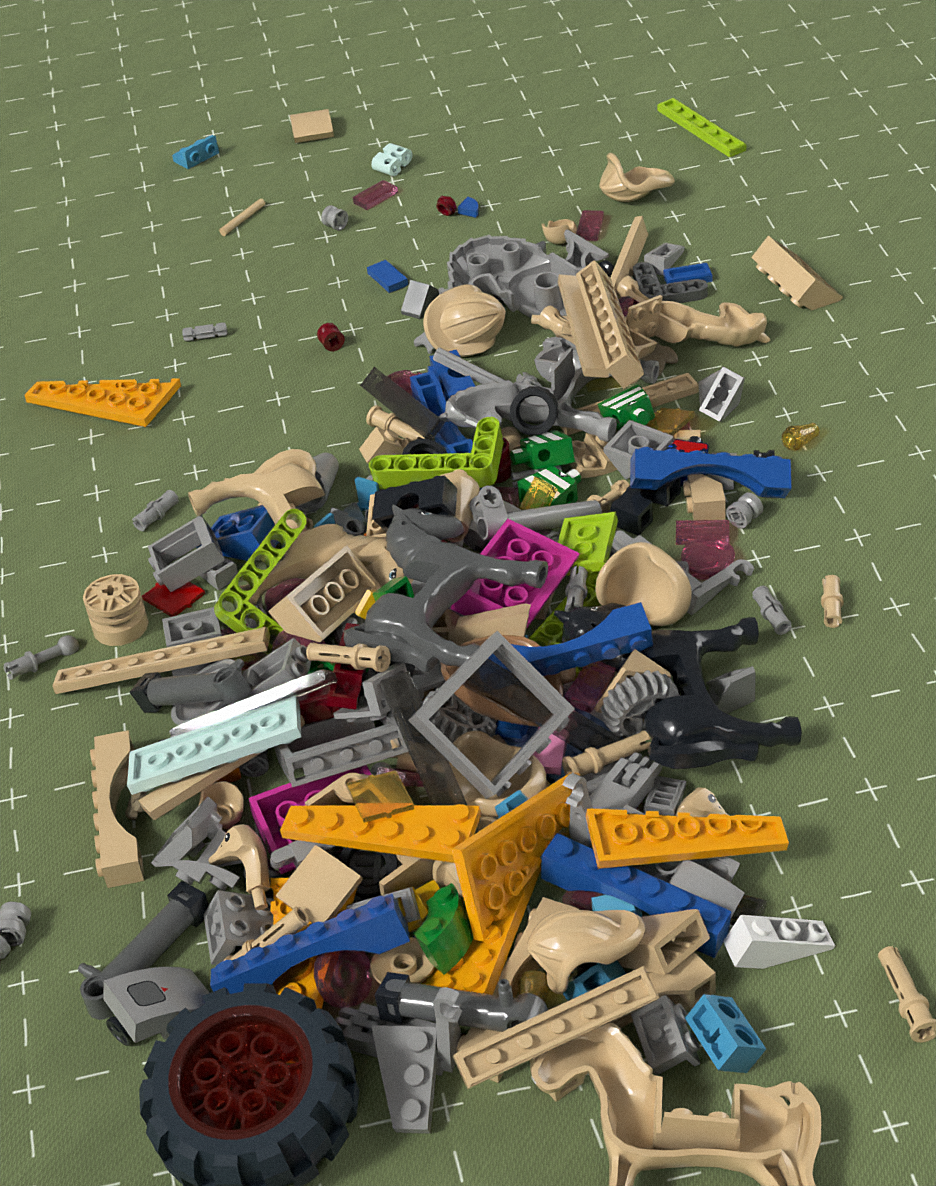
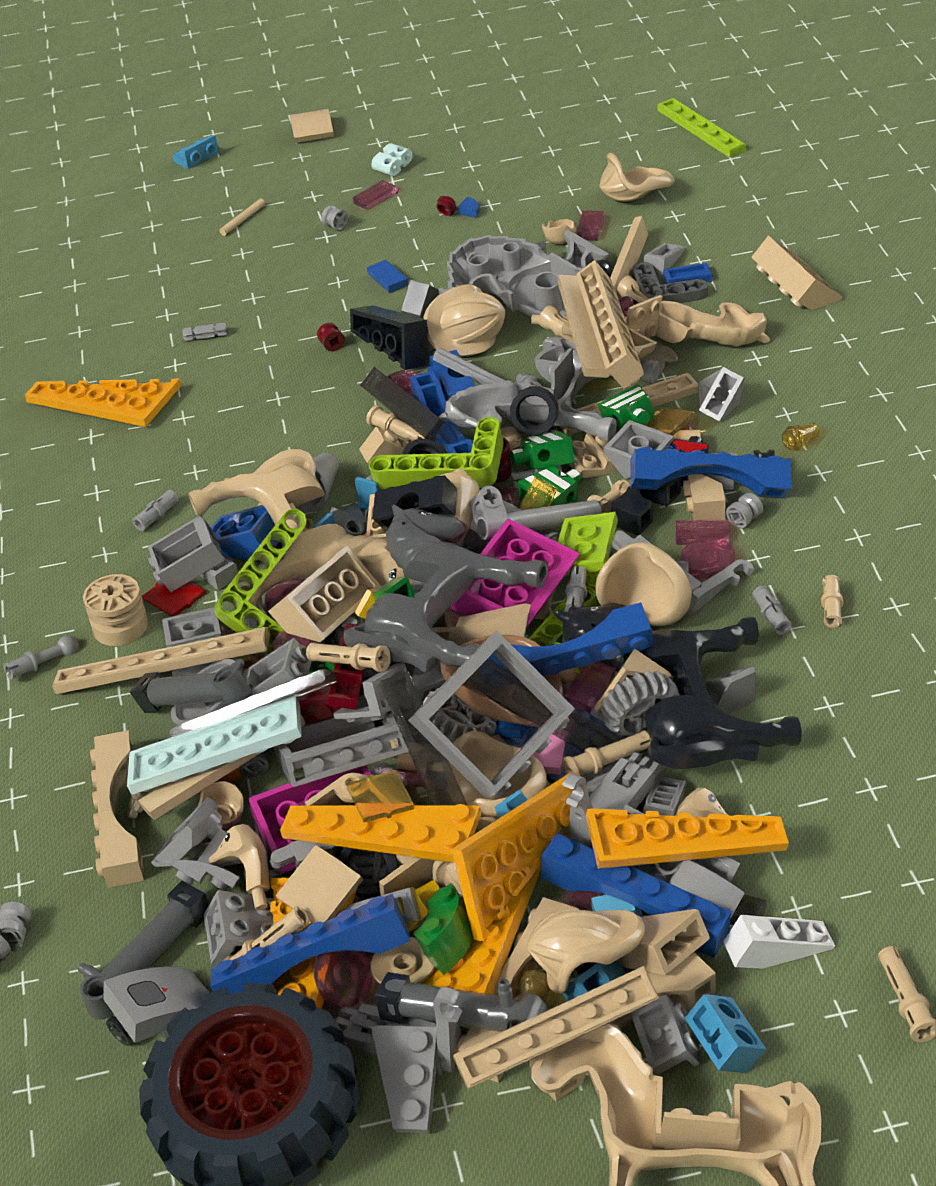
(392, 332): none -> black wedge

